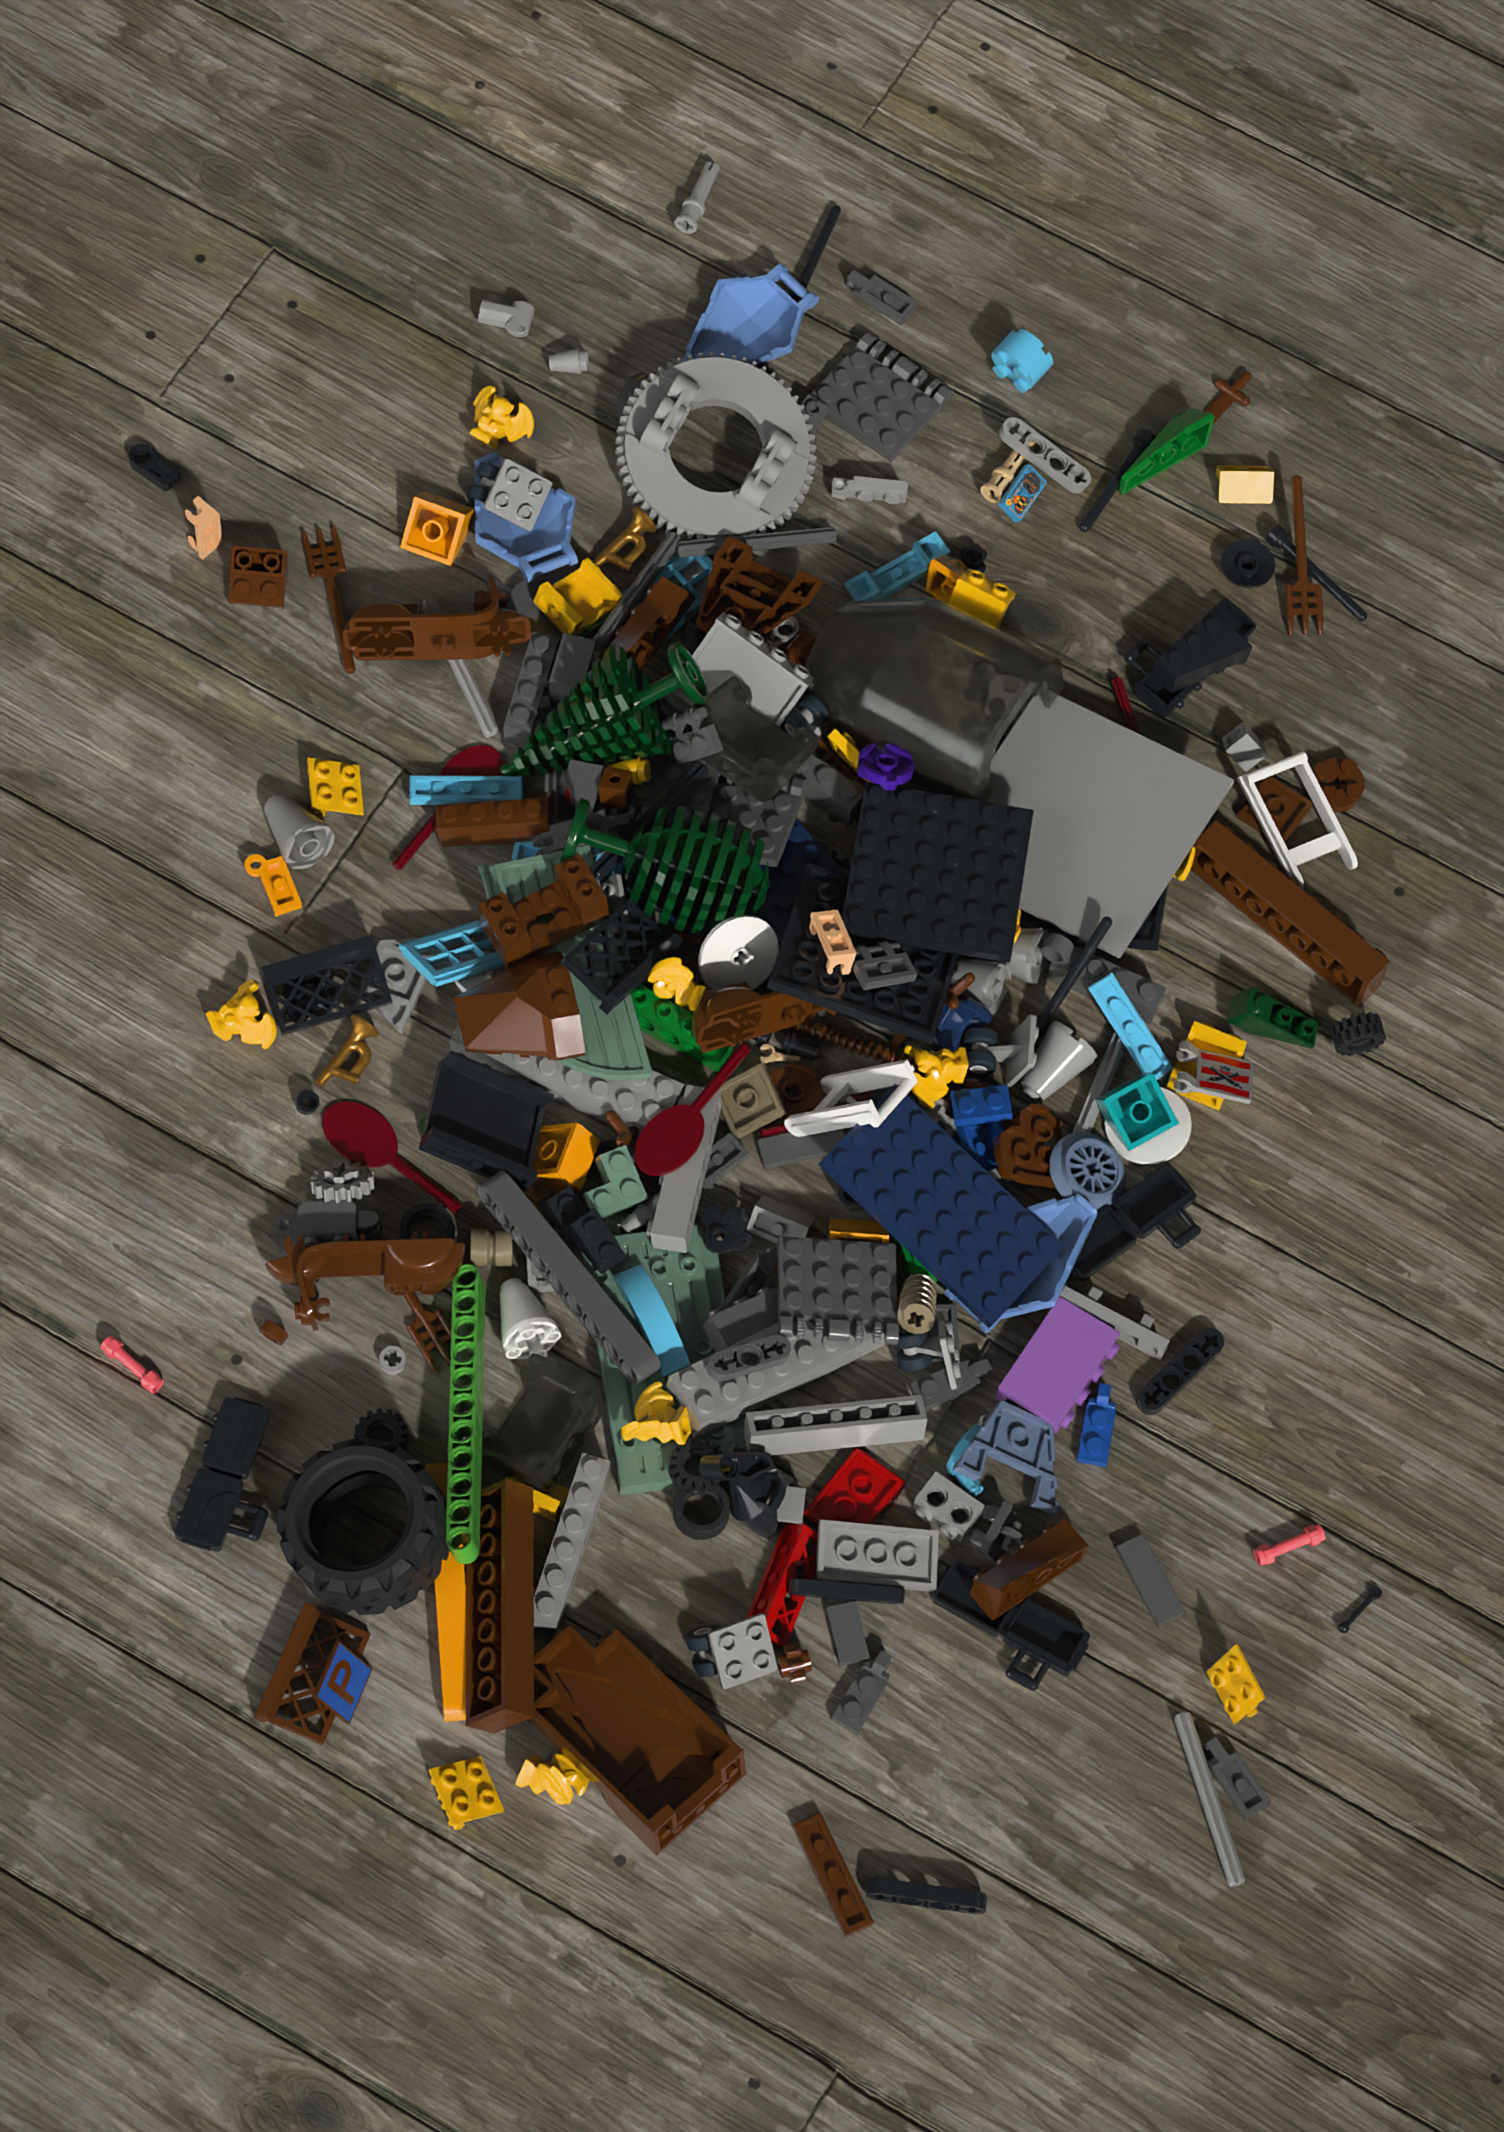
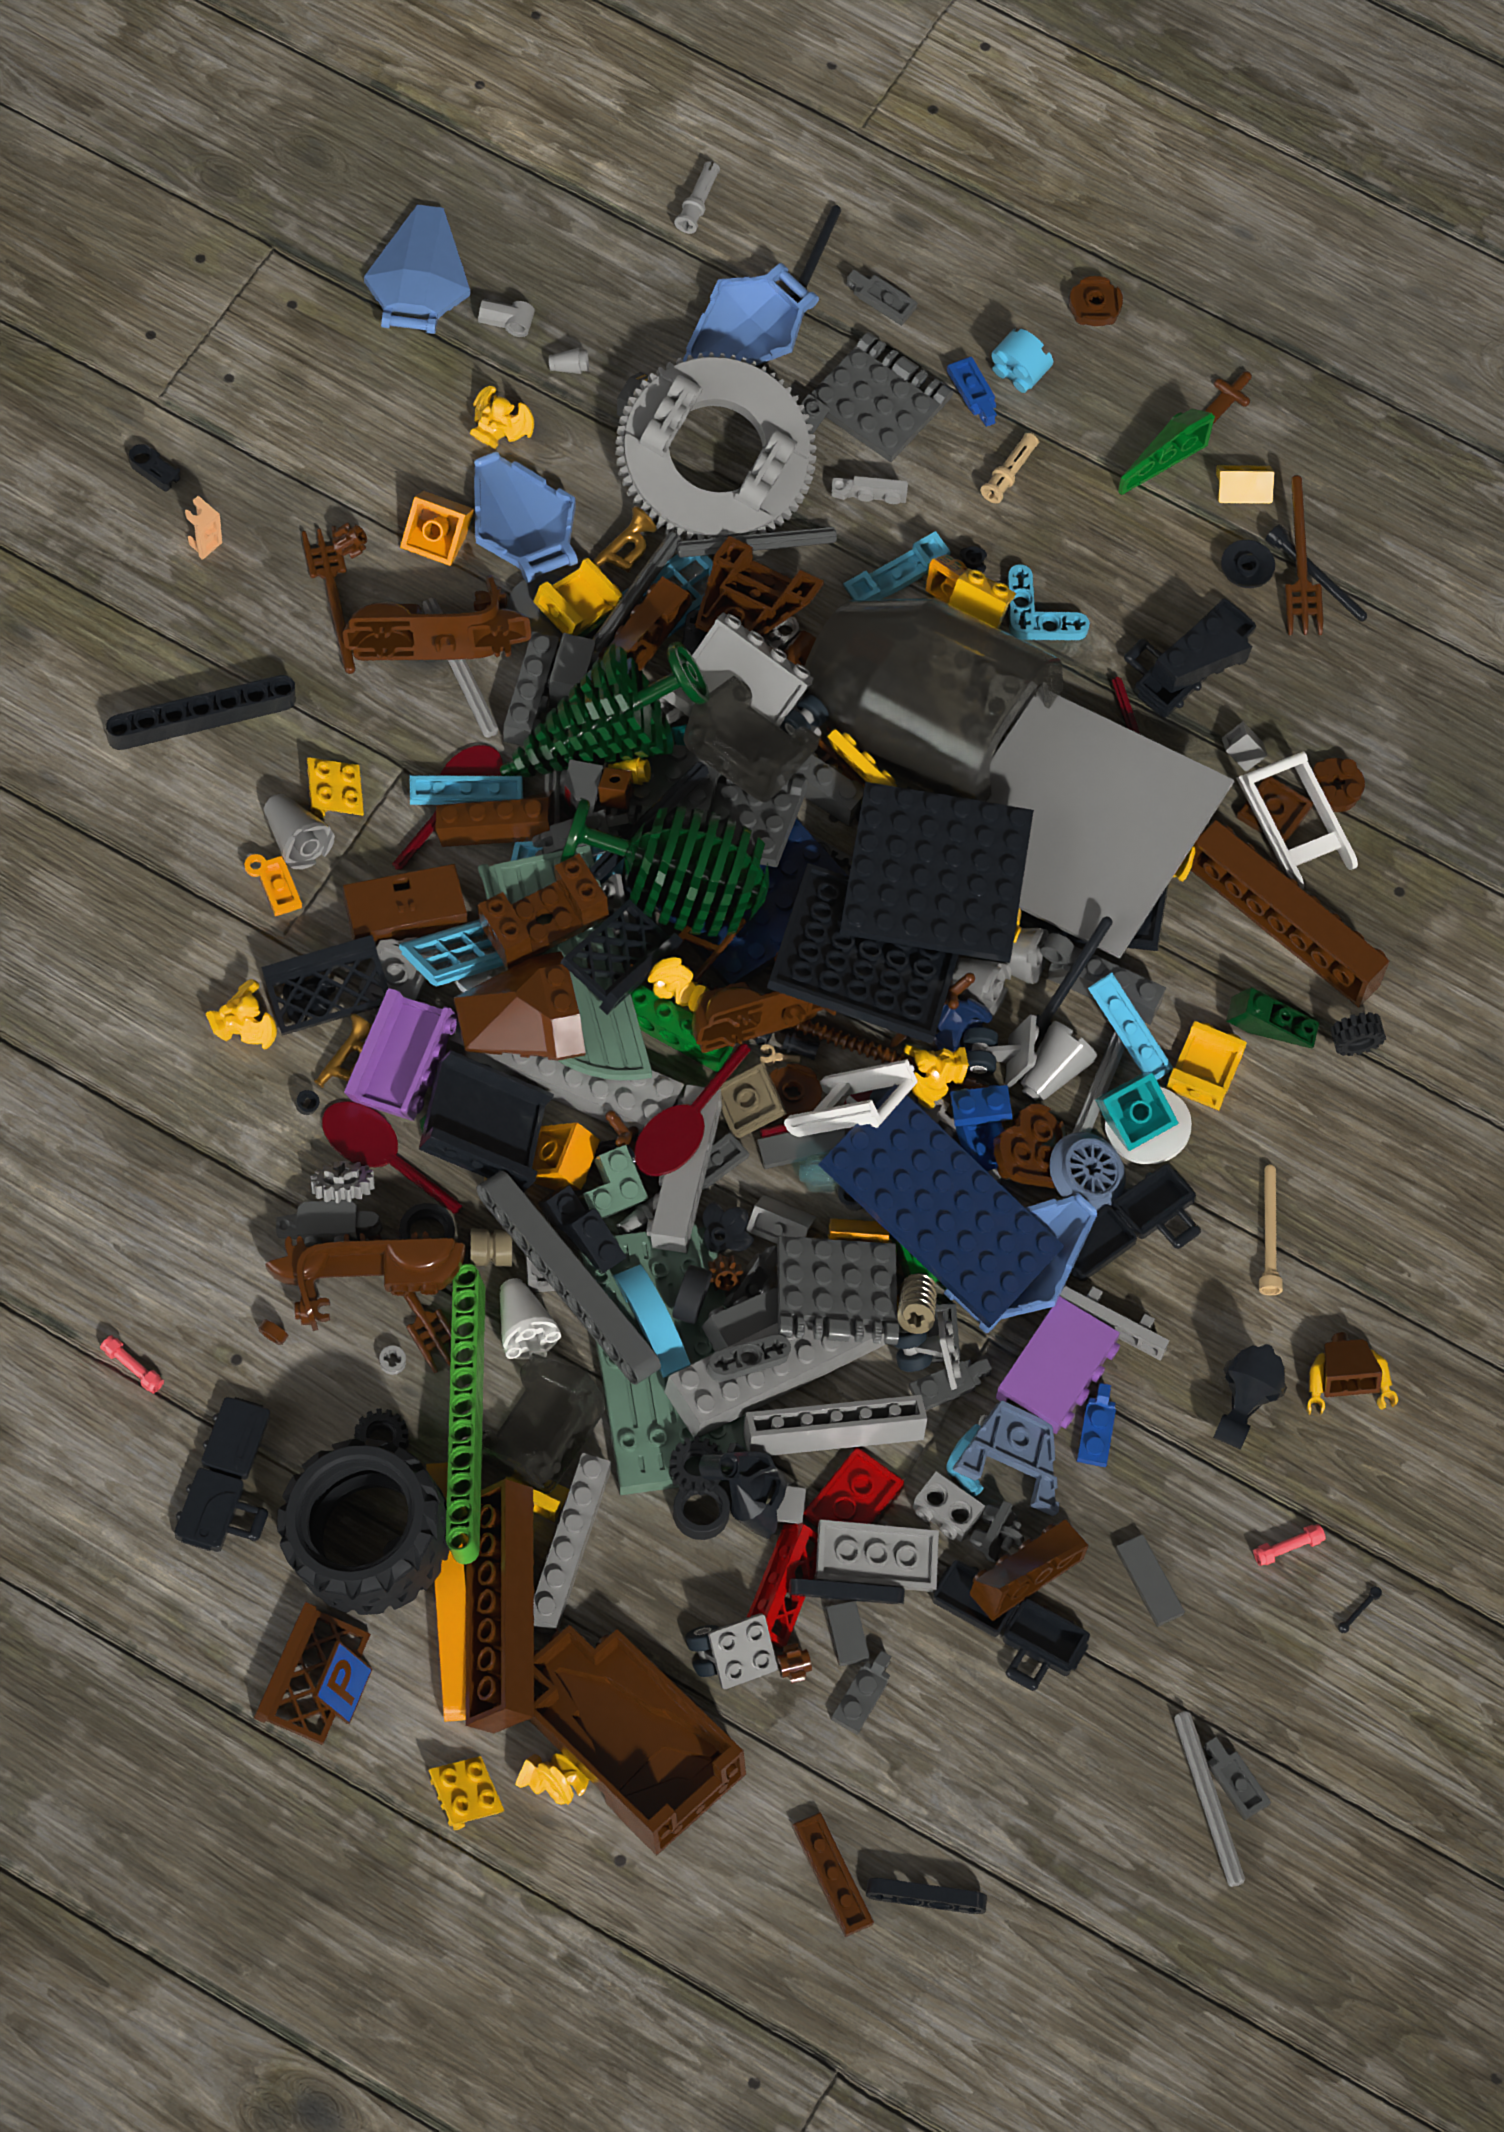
(191, 722): none -> black beam
(258, 576): reddish brown brick -> none
(350, 540): none -> reddish brown gear
(401, 1055): none -> medium lavender panel
(405, 904): none -> reddish brown brick
(418, 272): none -> medium blue windscreen
(510, 492): light grey plate -> none
(662, 1419): yellow animal -> none
(692, 744): dark grey plate -> none
(692, 1294): none -> black tyre
(724, 942): white piece -> none
(725, 1272): none -> reddish brown gear
(815, 1177): none -> clear light blue head
(833, 939): light nougat hinge -> none
(874, 765): dark purple plate -> none
(885, 969): dark grey plate -> none
(973, 389): none -> blue hinge
(1022, 493): tile -> none
(1034, 620): none -> medium azure beam
(1047, 451): light grey beam -> none
(1092, 314): none -> reddish brown plate
(1141, 442): black piece -> none
(1180, 1371): black beam -> none
(1215, 1074): light grey flag -> none
(1236, 1685): yellow hinge -> none
(1255, 1379): none -> black piece
(1270, 1282): none -> tan piece
(1349, 1369): none -> reddish brown torso

